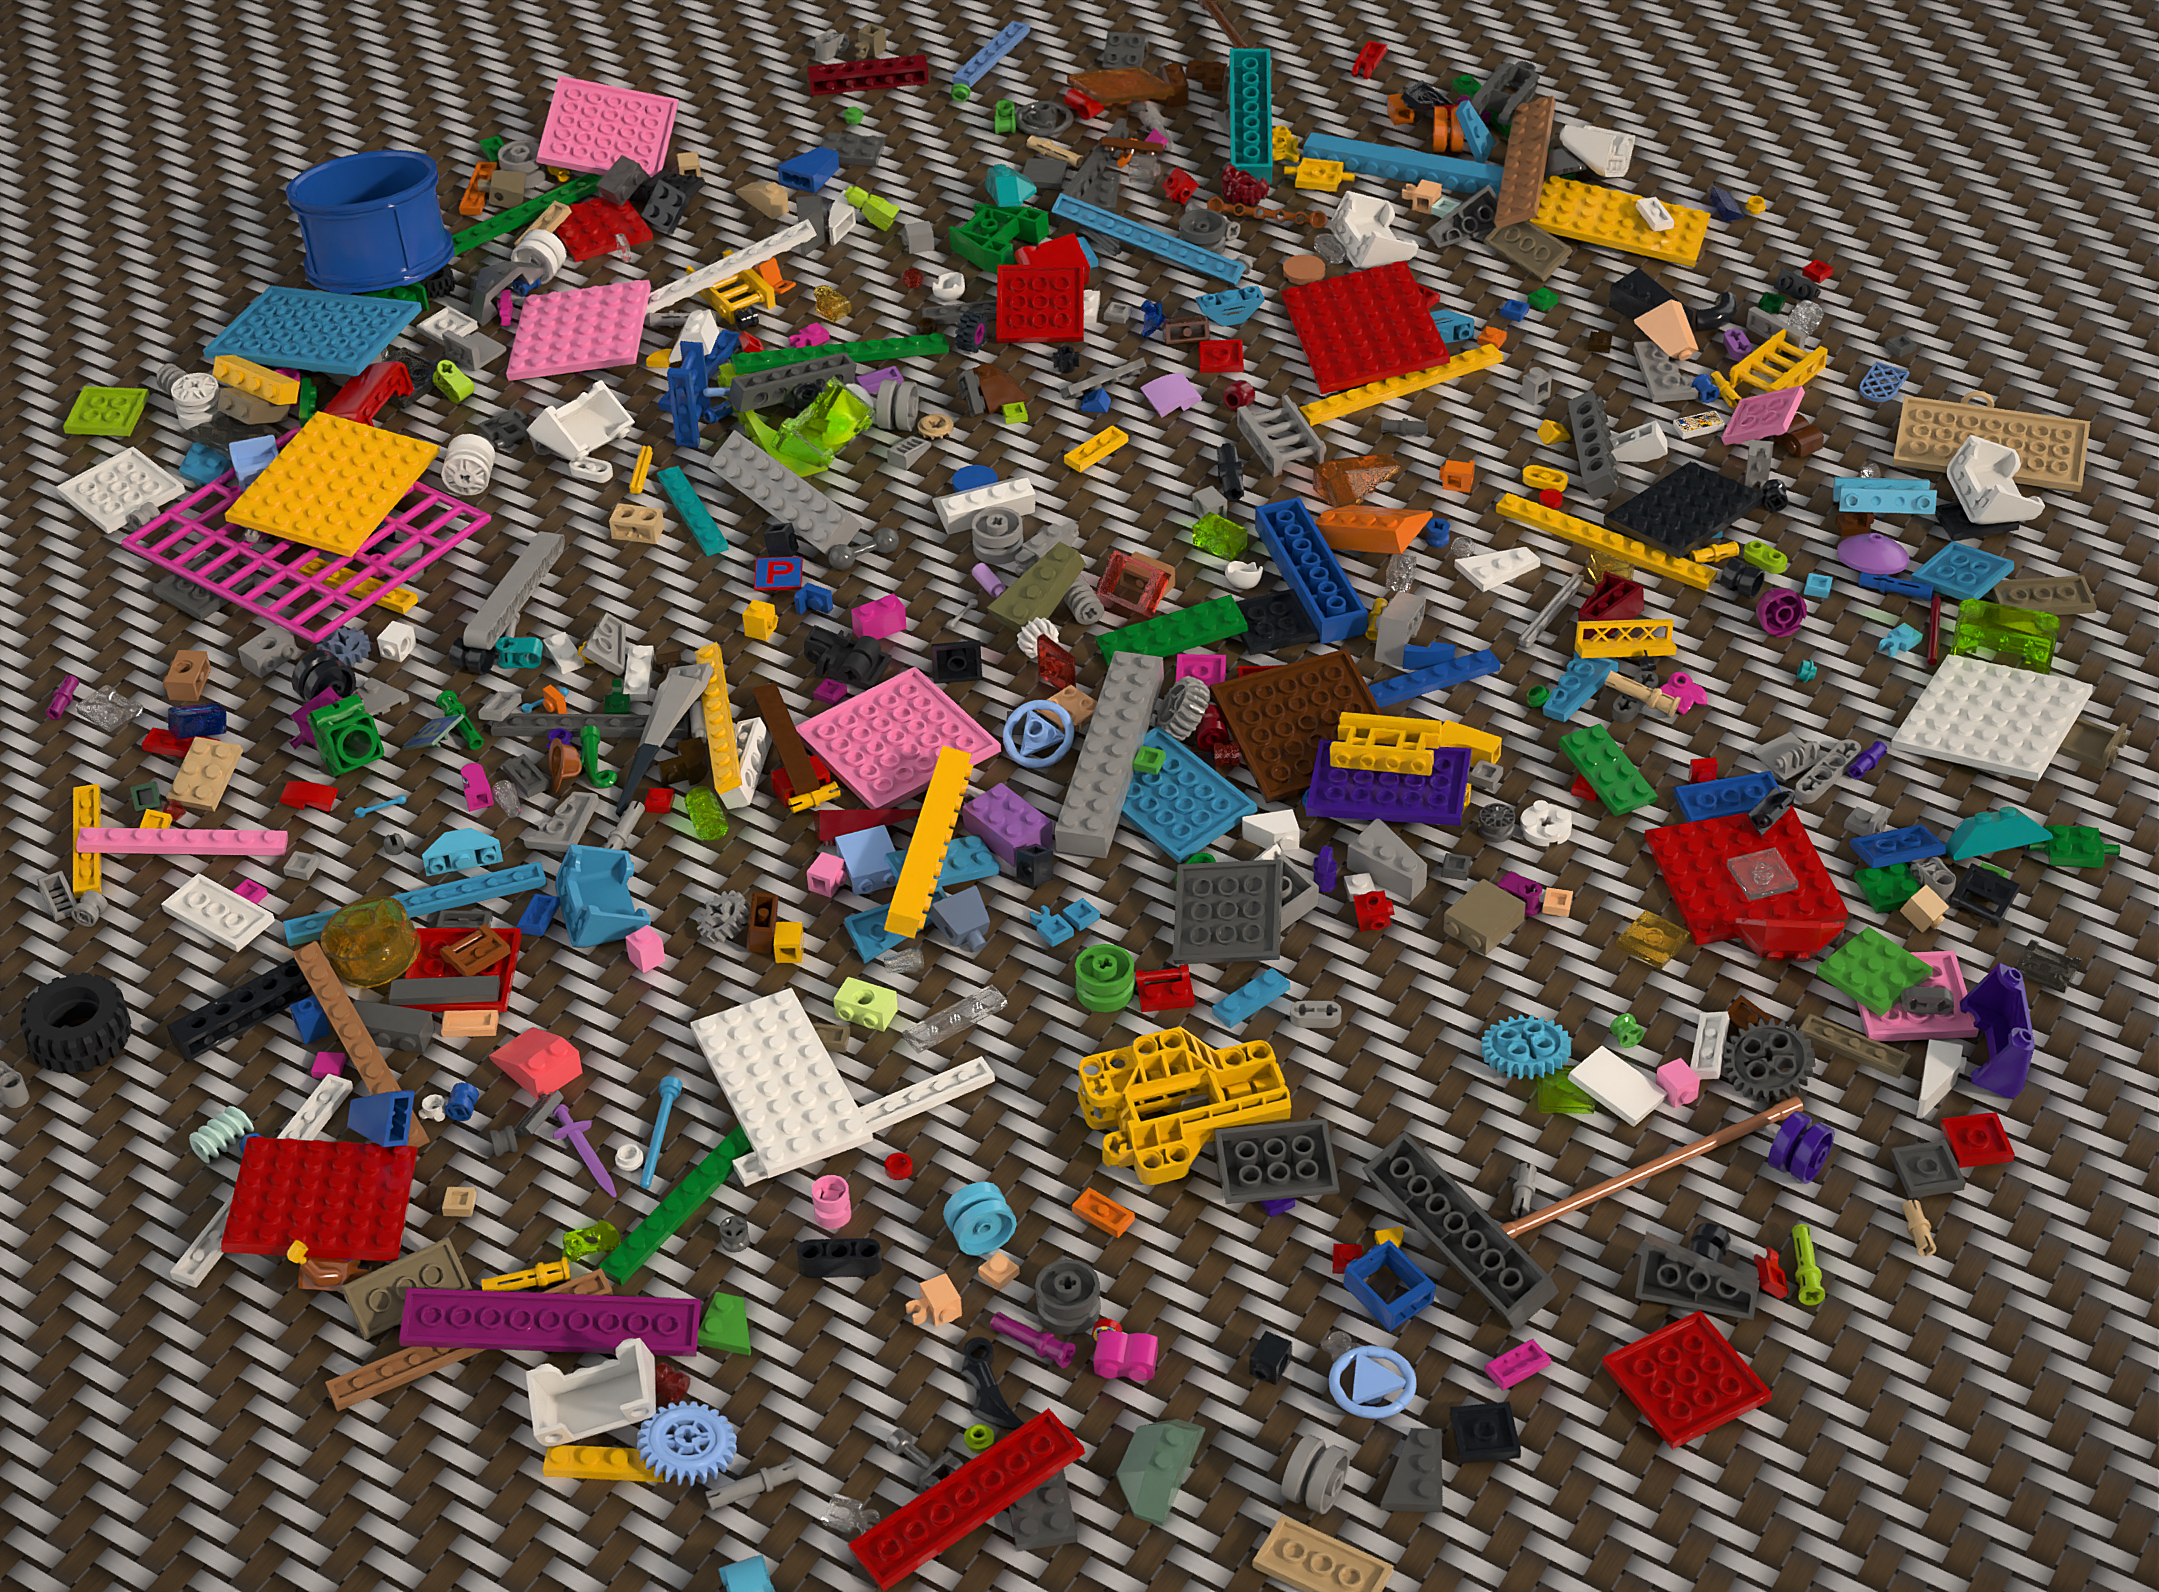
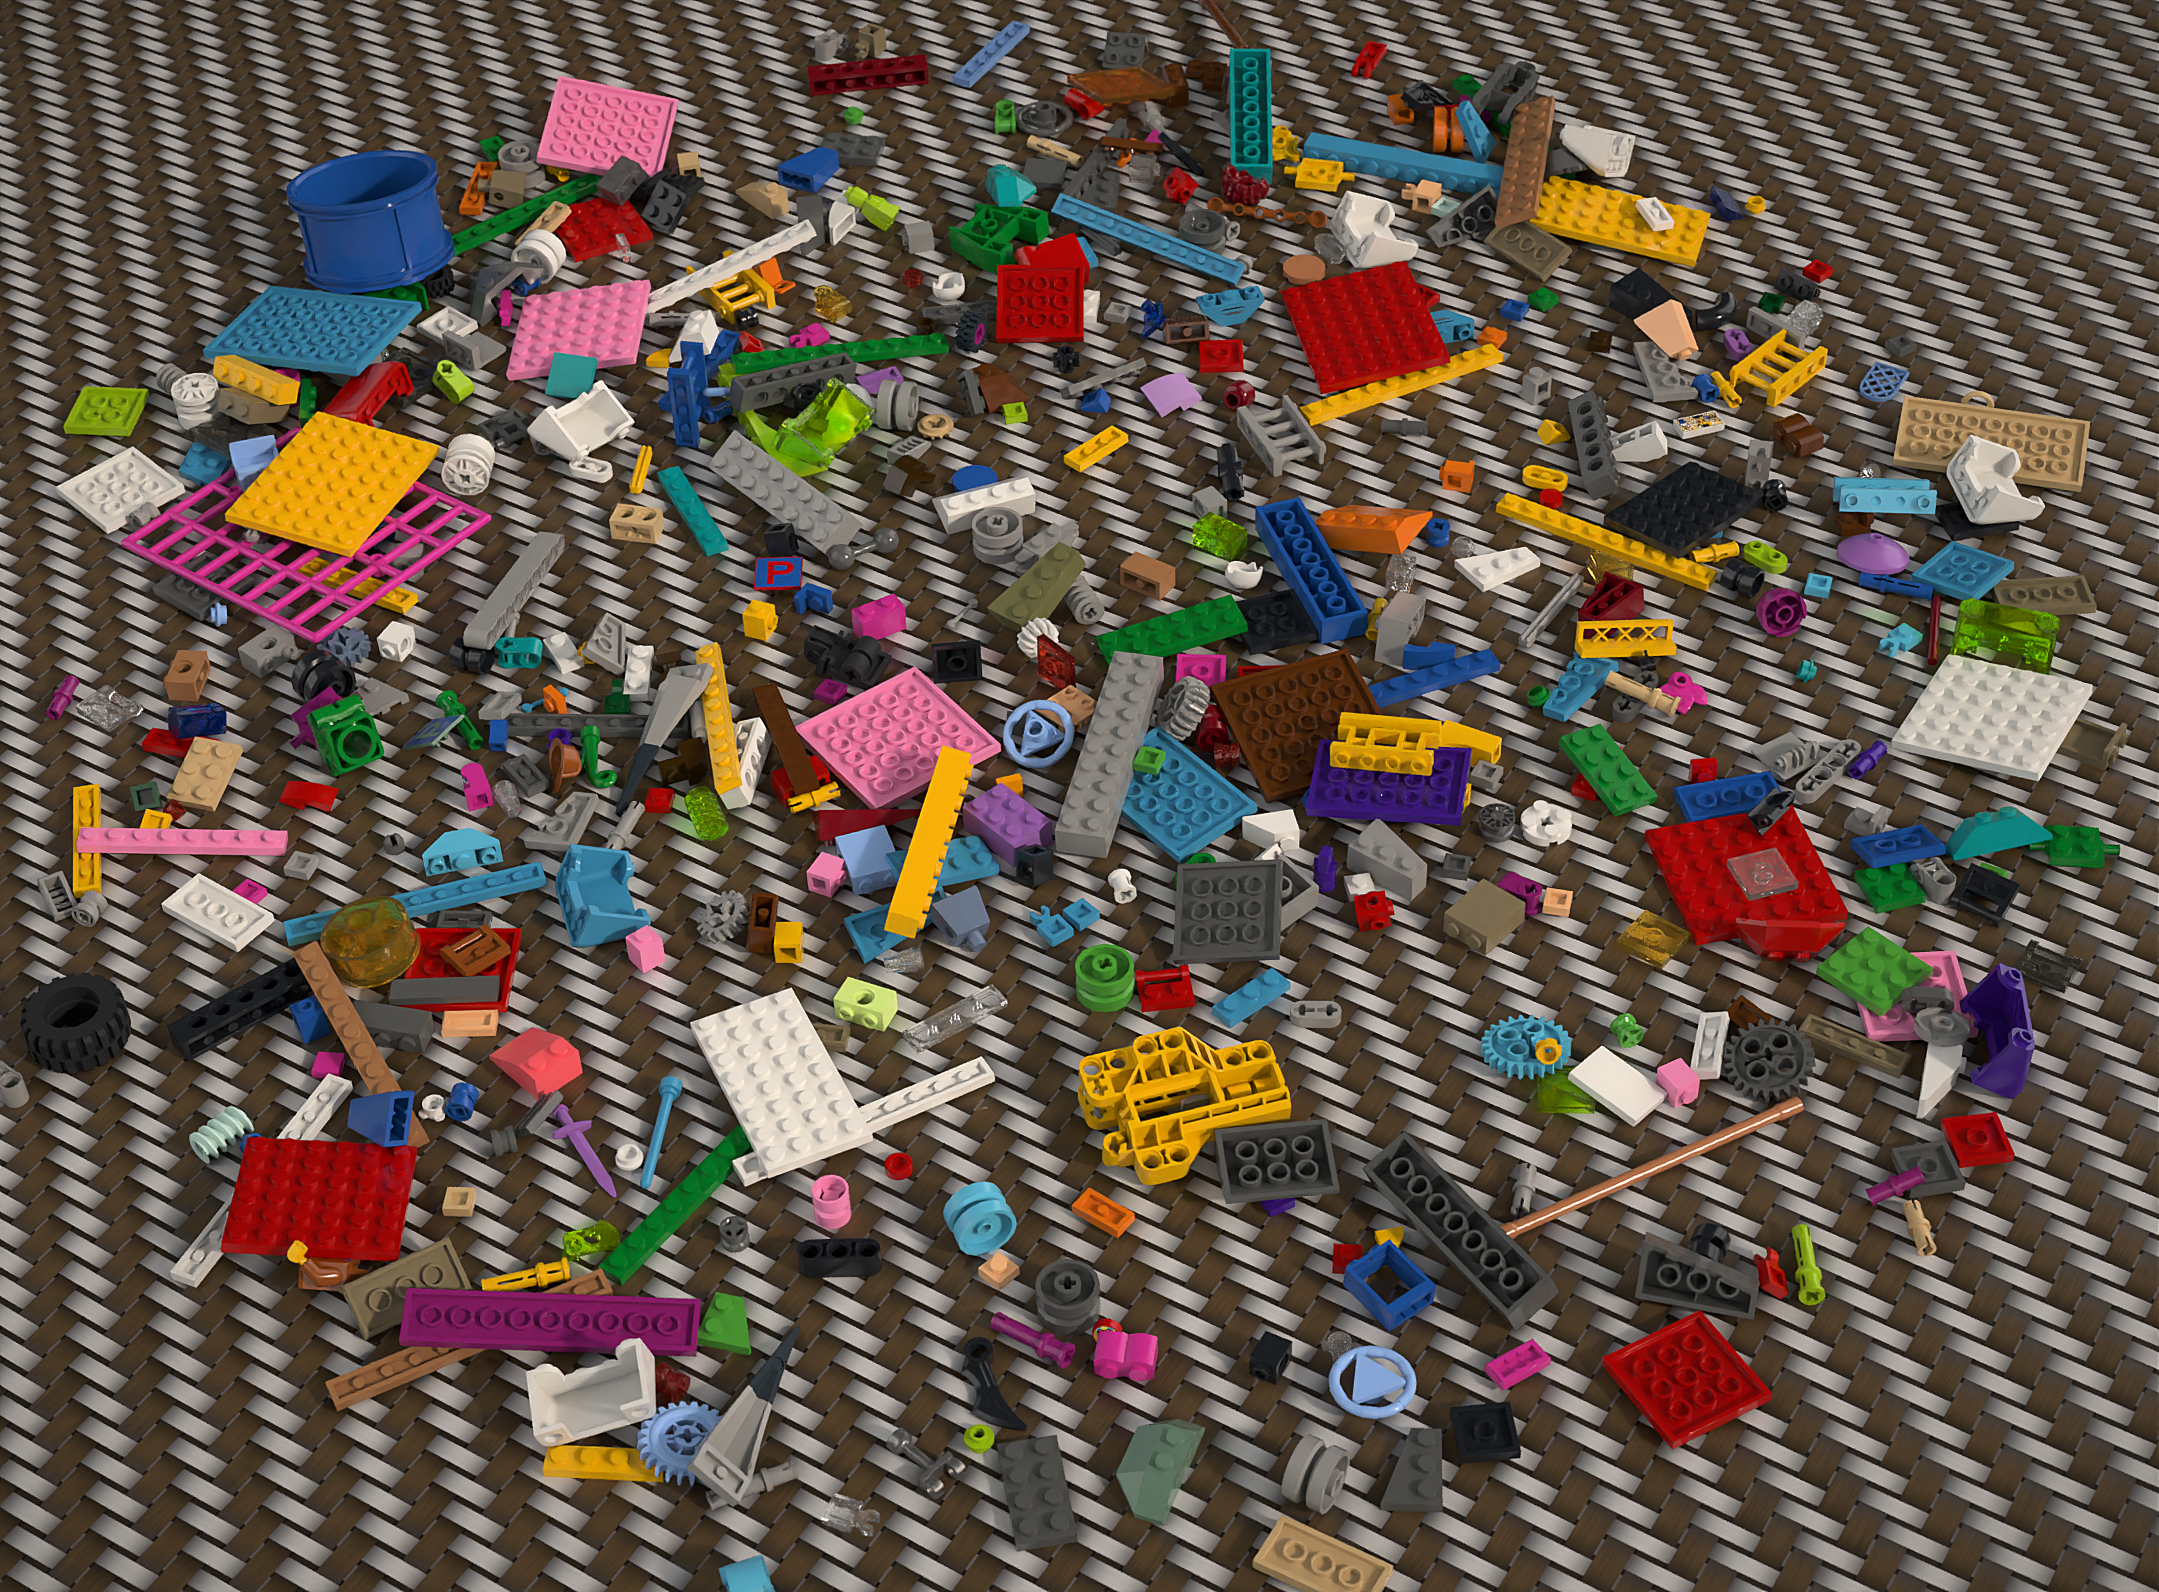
(219, 614): none -> light blue plate
(360, 812): dark azure hinge -> none
(498, 735): none -> blue piece
(538, 914): blue plate -> none
(570, 375): none -> teal tile
(731, 1448): none -> light grey plate
(906, 474): none -> dark brown brick
(937, 1300): light nougat brick -> none
(960, 92): bright green plate -> none
(965, 1499): red plate -> none
(988, 580): lavender cylinder -> none
(1013, 782): none -> light orange tile
(1121, 883): none -> white bush
(1153, 590): clear red window -> none
(1180, 154): none -> black tile
(1350, 479): clear orange wedge -> none
(1548, 1057): none -> yellow plate
(1763, 415): bright pink plate -> none
(1801, 1147): dark purple wheel -> none
(1895, 1185): none -> magenta pin
(1925, 909): tan brick -> none
(1941, 1027): none -> light grey tile

